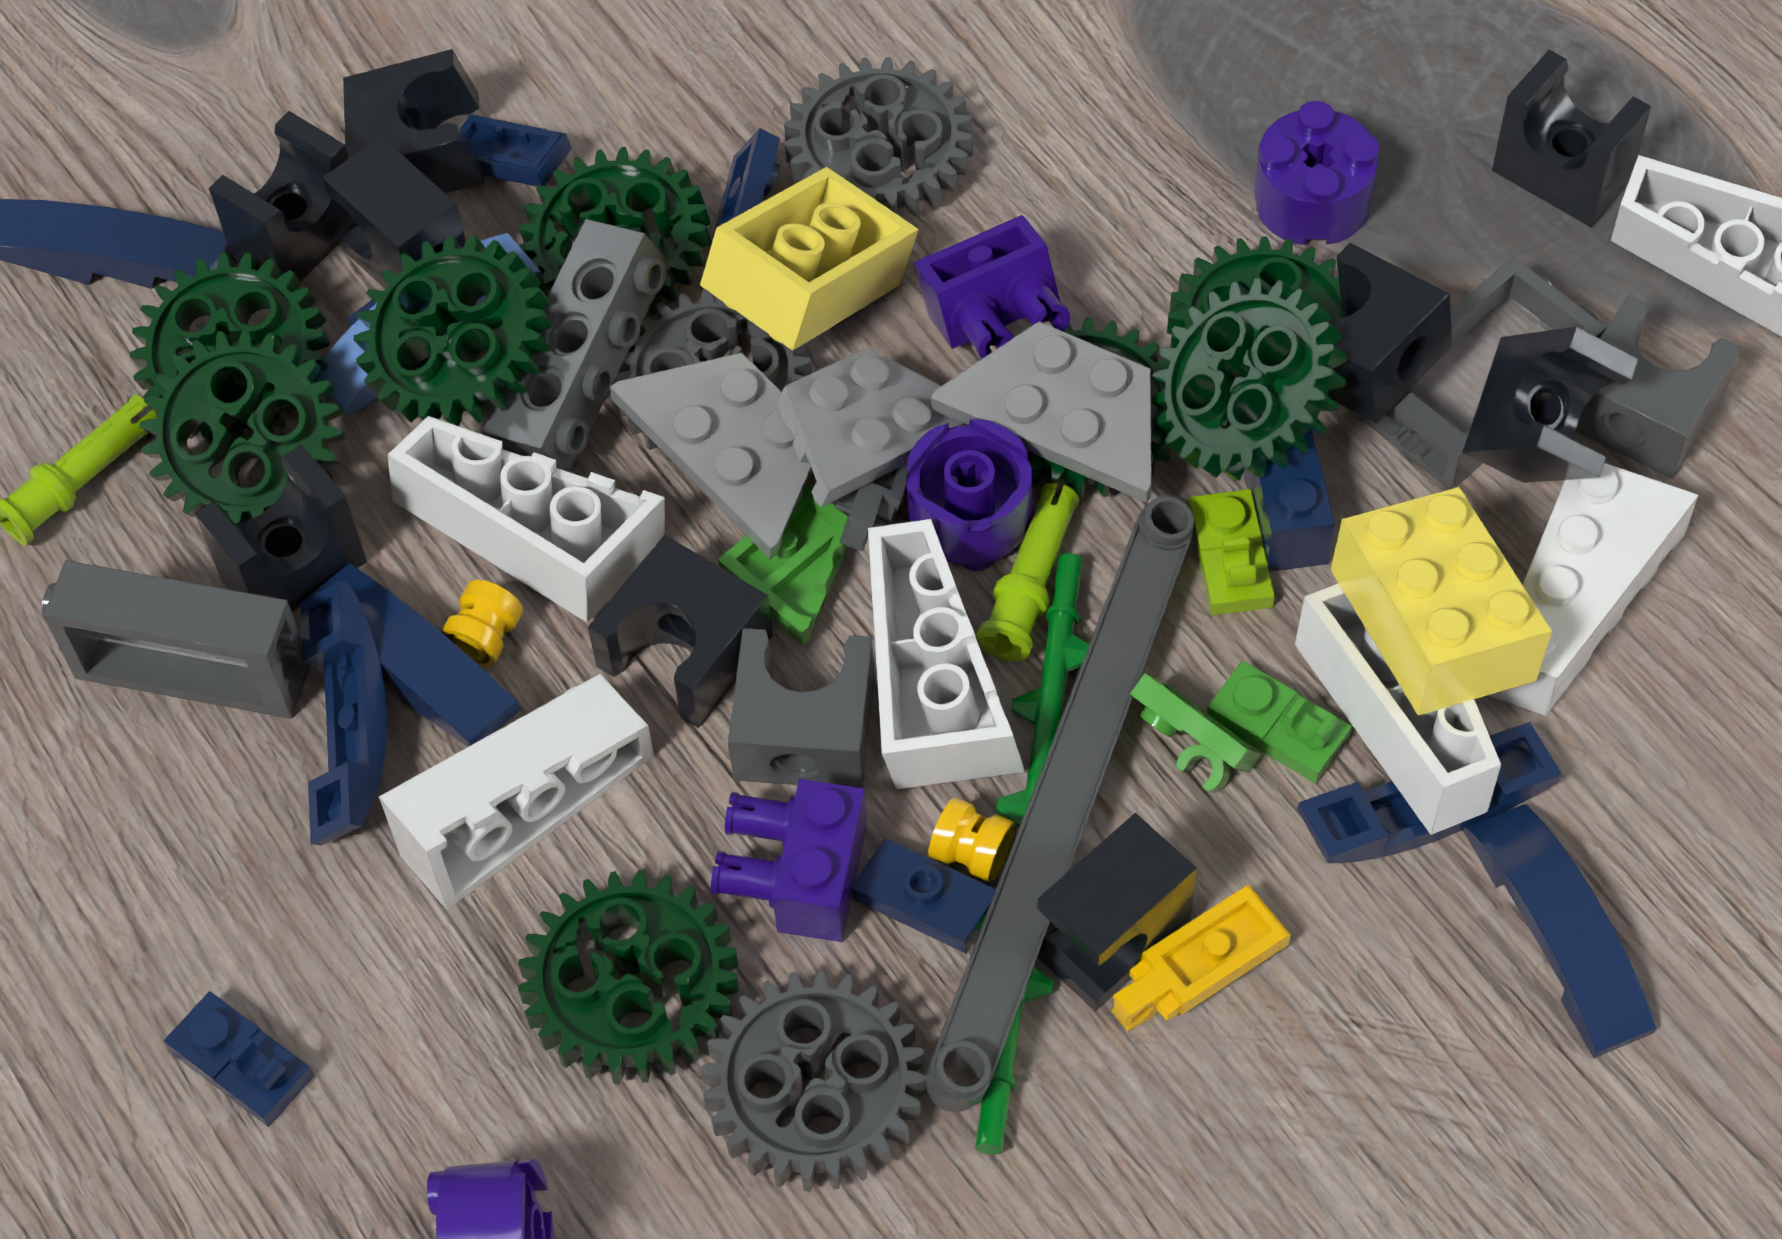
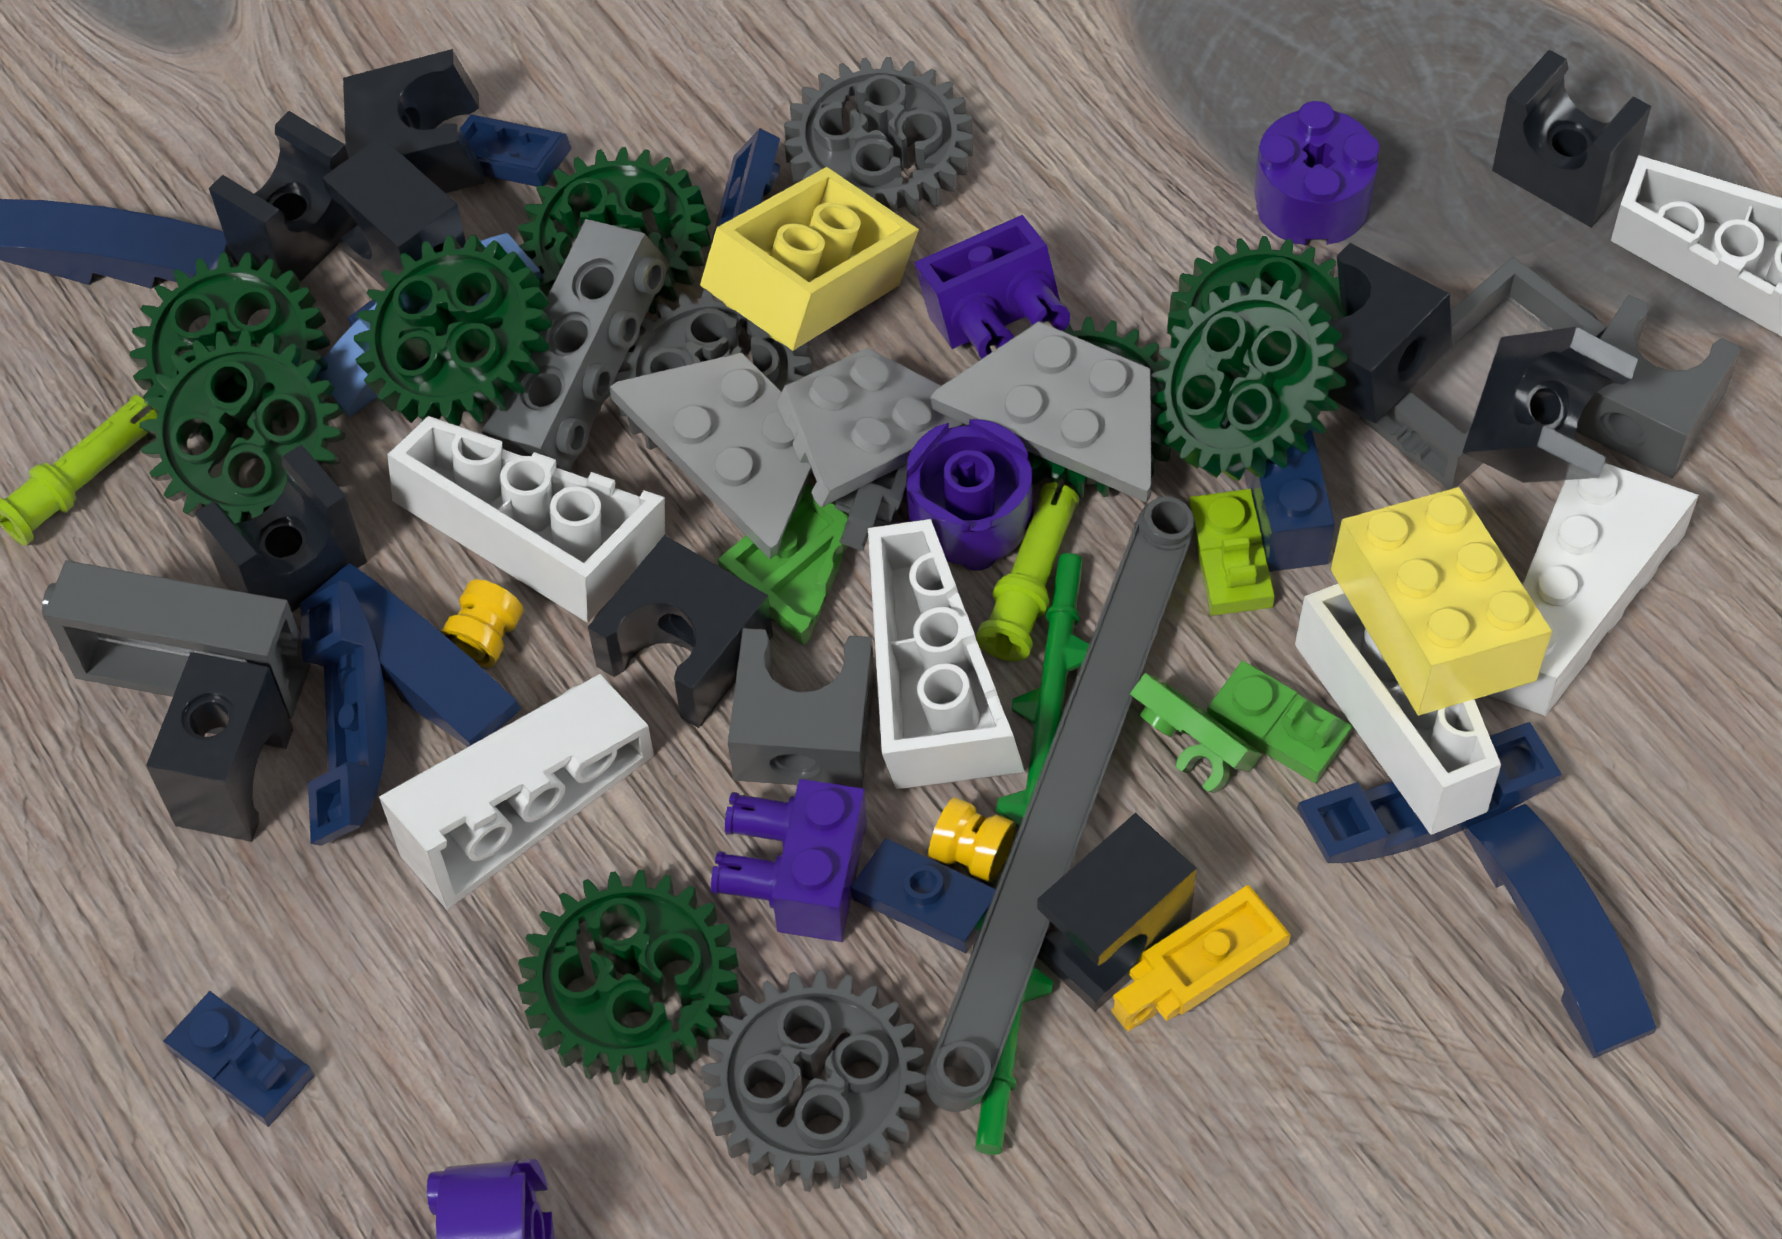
(211, 778): none -> black piece

